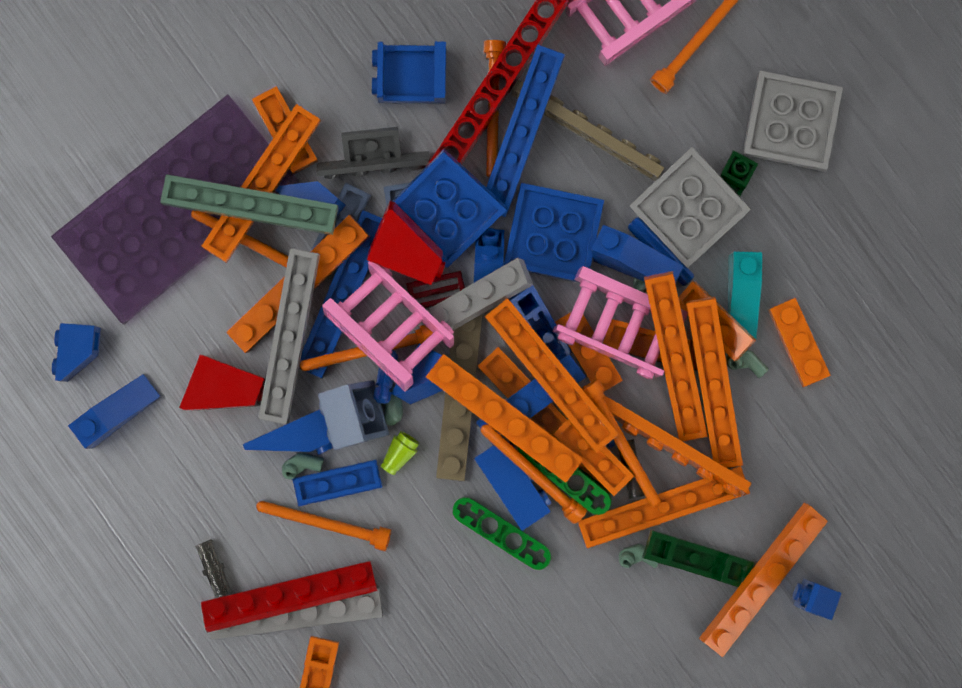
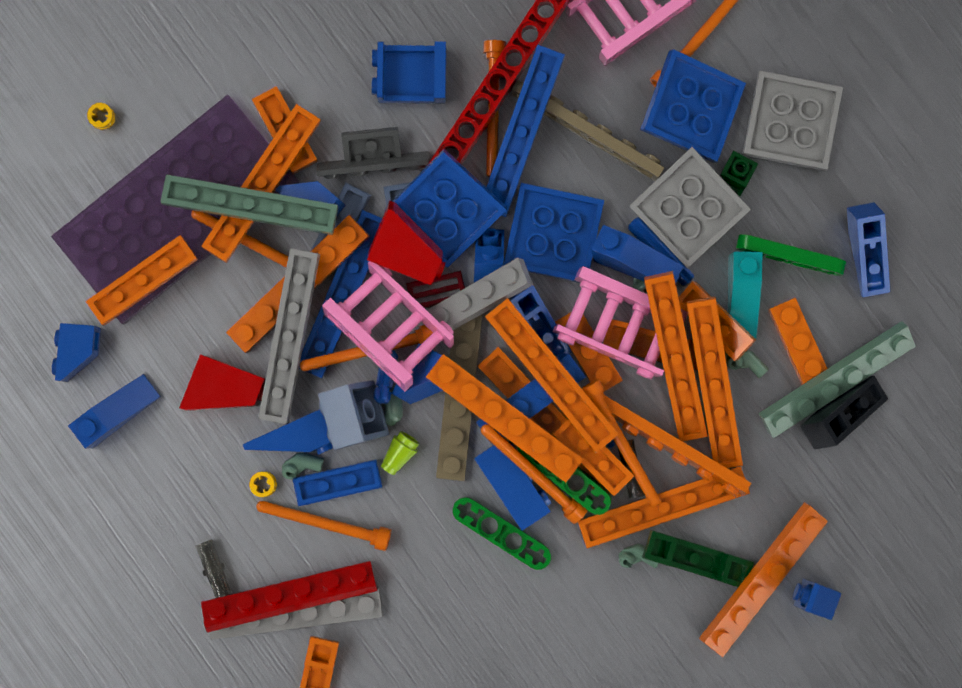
(98, 124): none -> yellow bush
(142, 280): none -> orange plate
(255, 487): none -> yellow bush
(693, 105): none -> blue plate
(791, 255): none -> green beam
(837, 379): none -> sand green plate
(844, 414): none -> black slope
(869, 248): none -> blue slope

